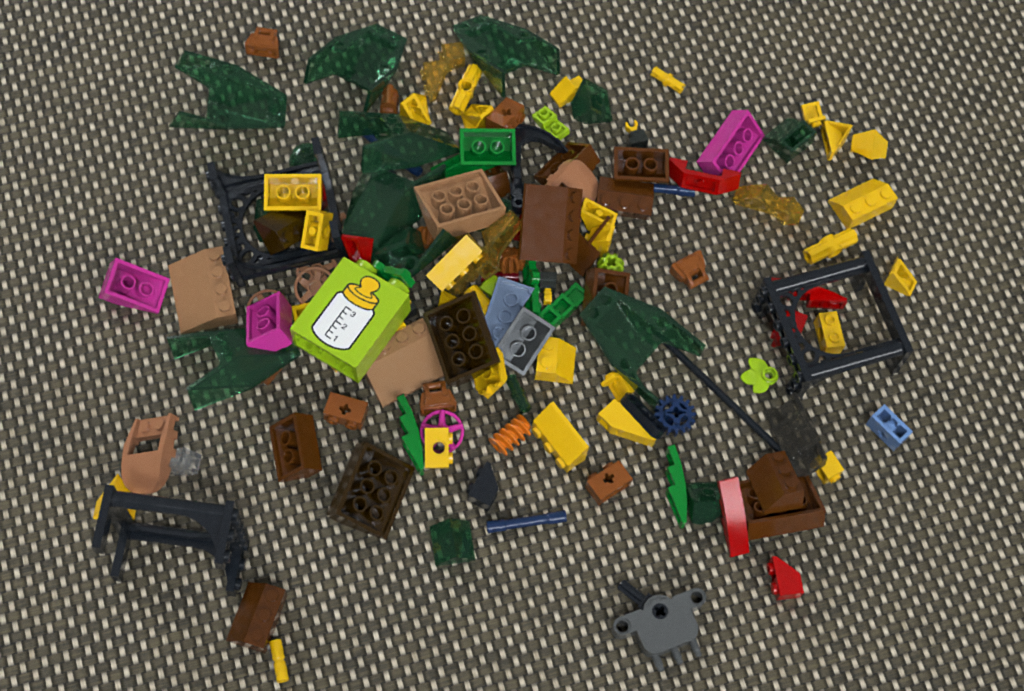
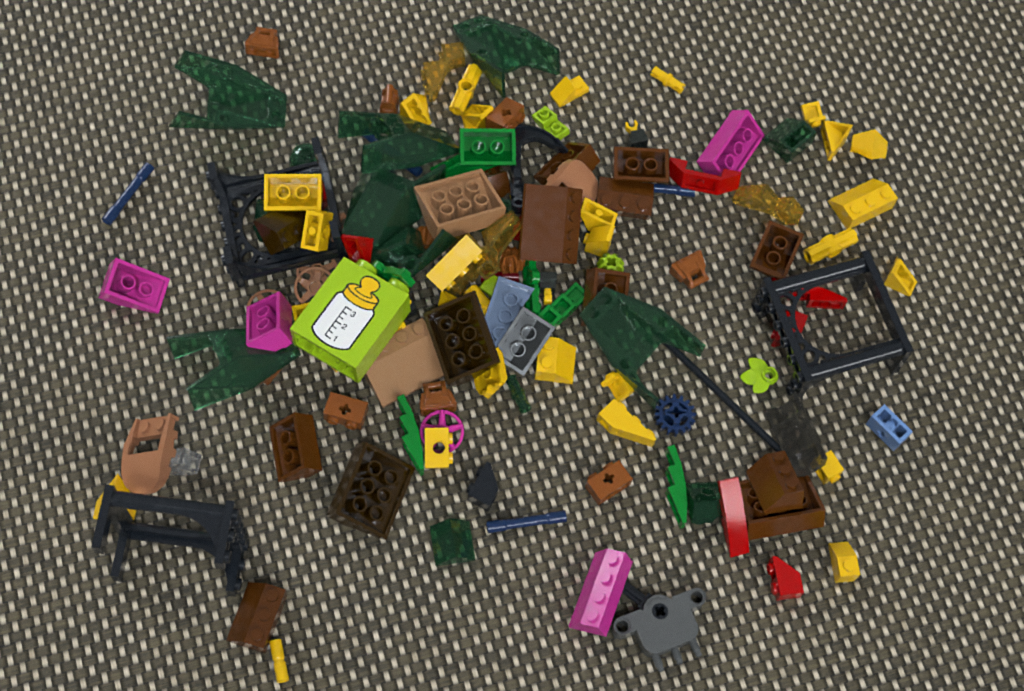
(115, 209): none -> dark blue piece
(202, 291): medium nougat slope -> none
(360, 57): clear green windscreen -> none
(510, 434): orange piece -> none
(560, 437): yellow slope -> none
(587, 252): reddish brown piece -> none
(591, 104): clear green slope -> none
(601, 592): none -> dark pink slope
(643, 415): black beam -> none
(776, 250): none -> reddish brown slope
(829, 332): yellow brick -> none
(843, 562): none -> yellow slope

